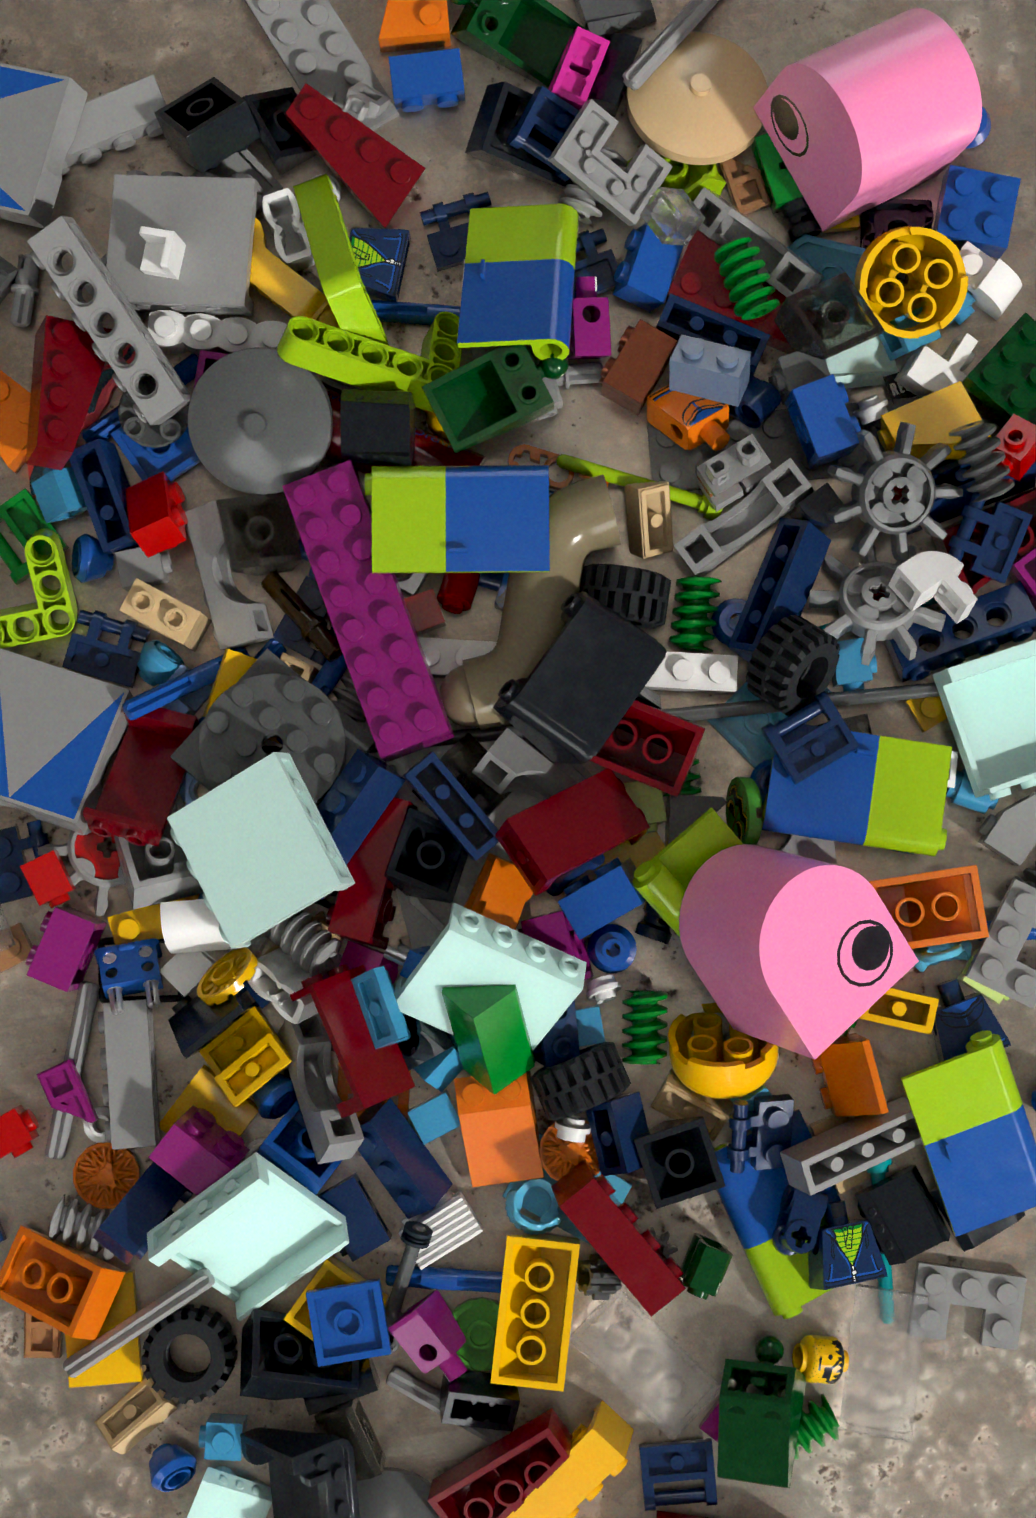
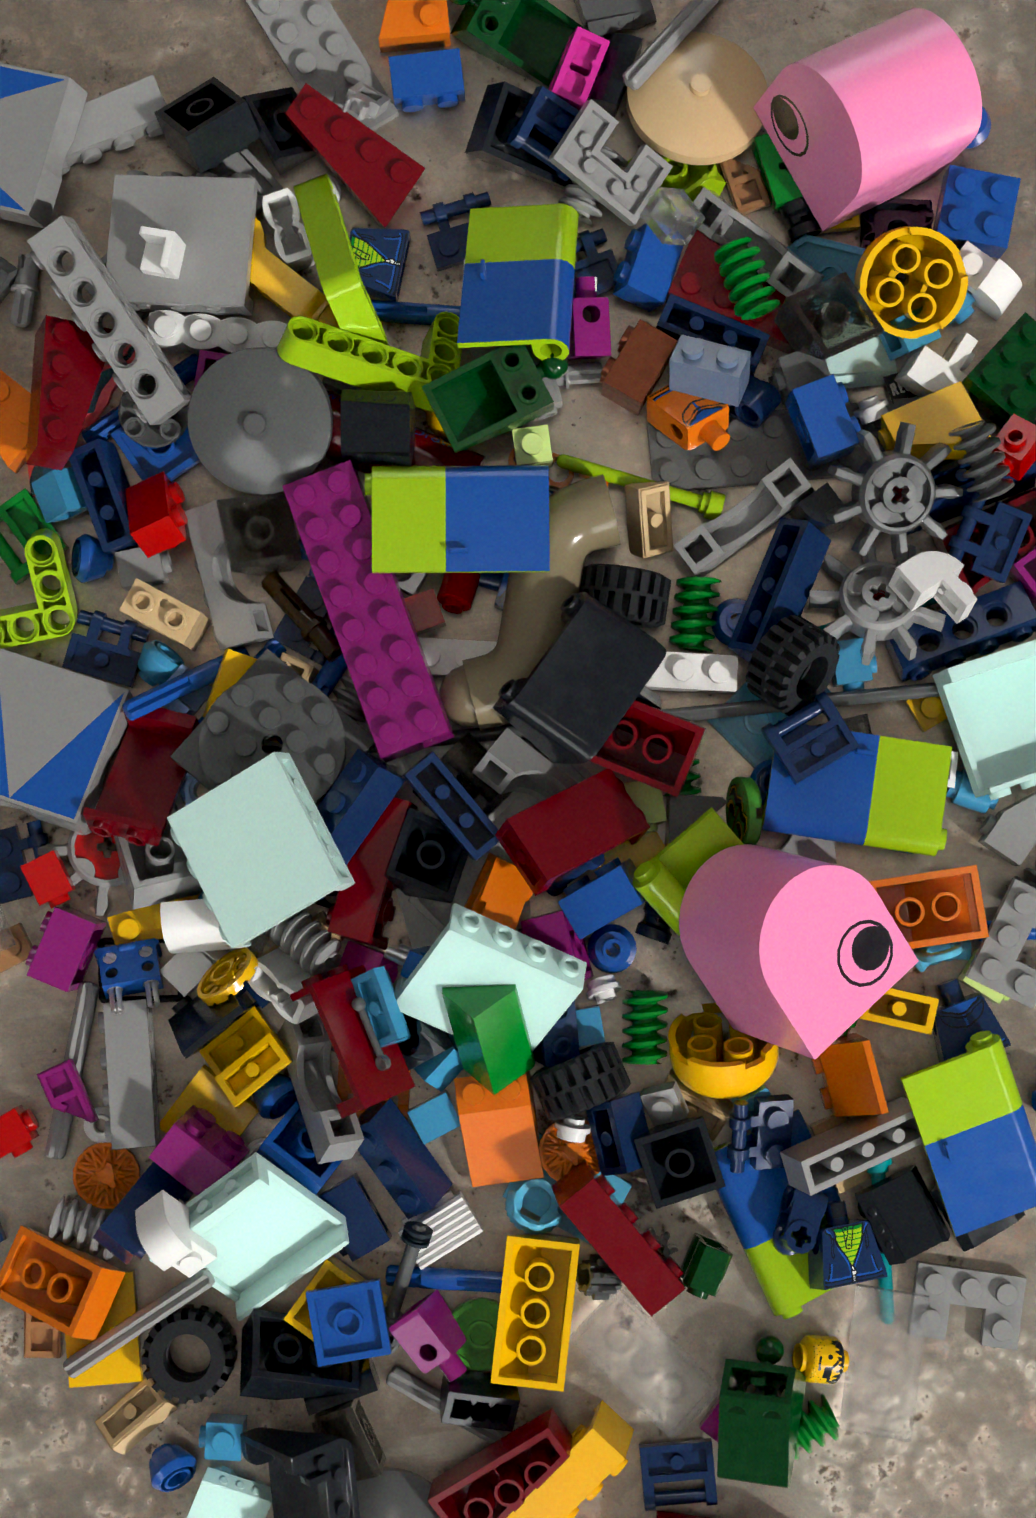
(167, 1236): none -> white brick
(382, 1061): none -> dark grey hinge
(532, 446): none -> yellowish green brick
(664, 1103): none -> light grey plate
(740, 463): light grey hips -> none

